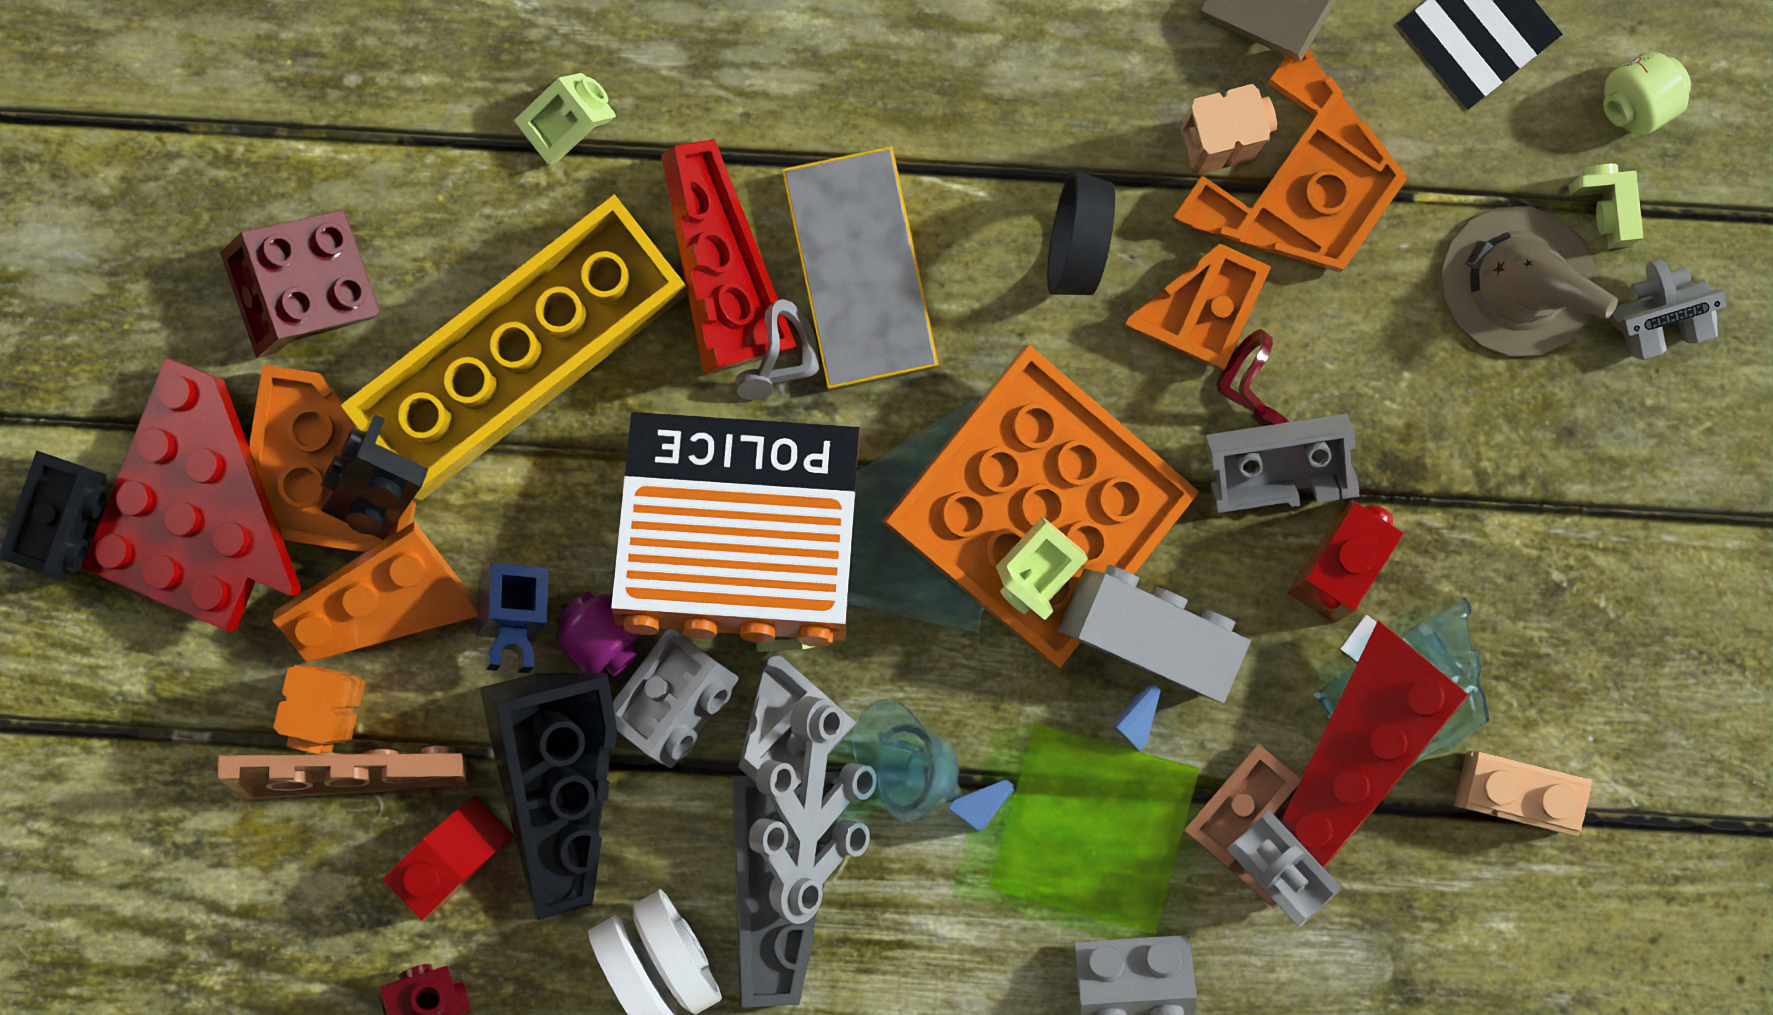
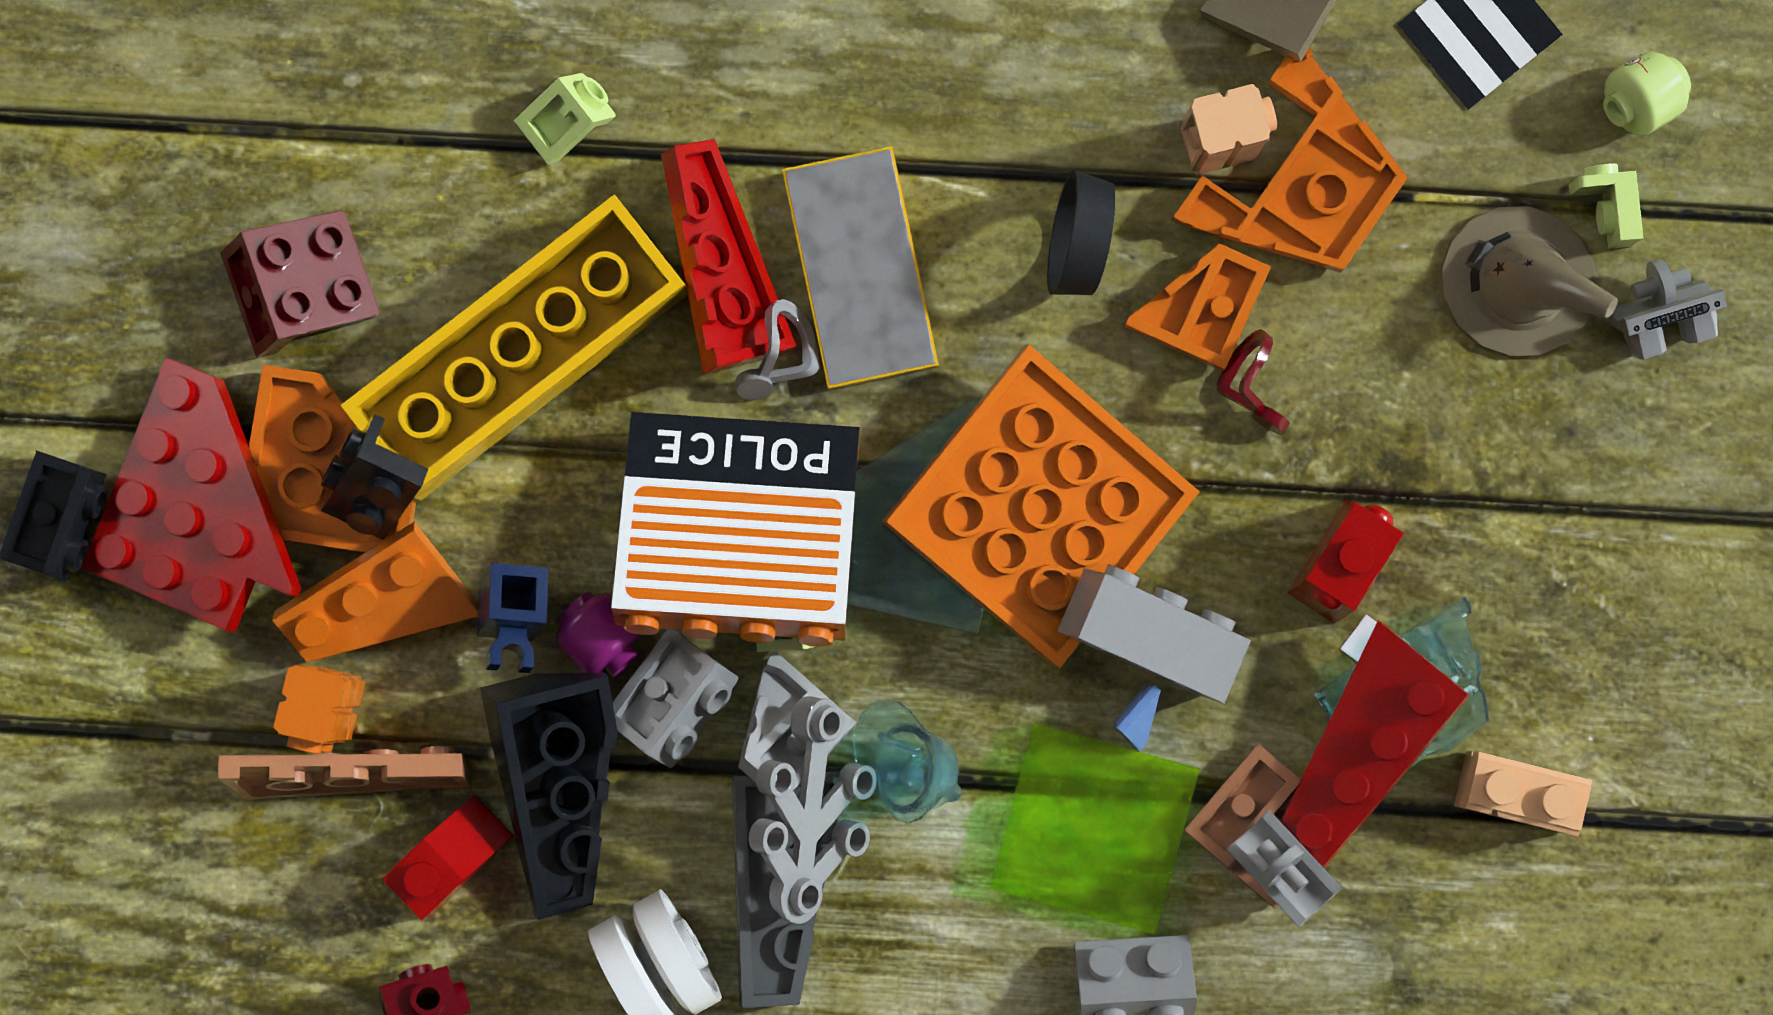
(983, 805): medium blue slope -> none
(1039, 568): yellowish green bracket -> none
(1275, 460): light grey piece -> none

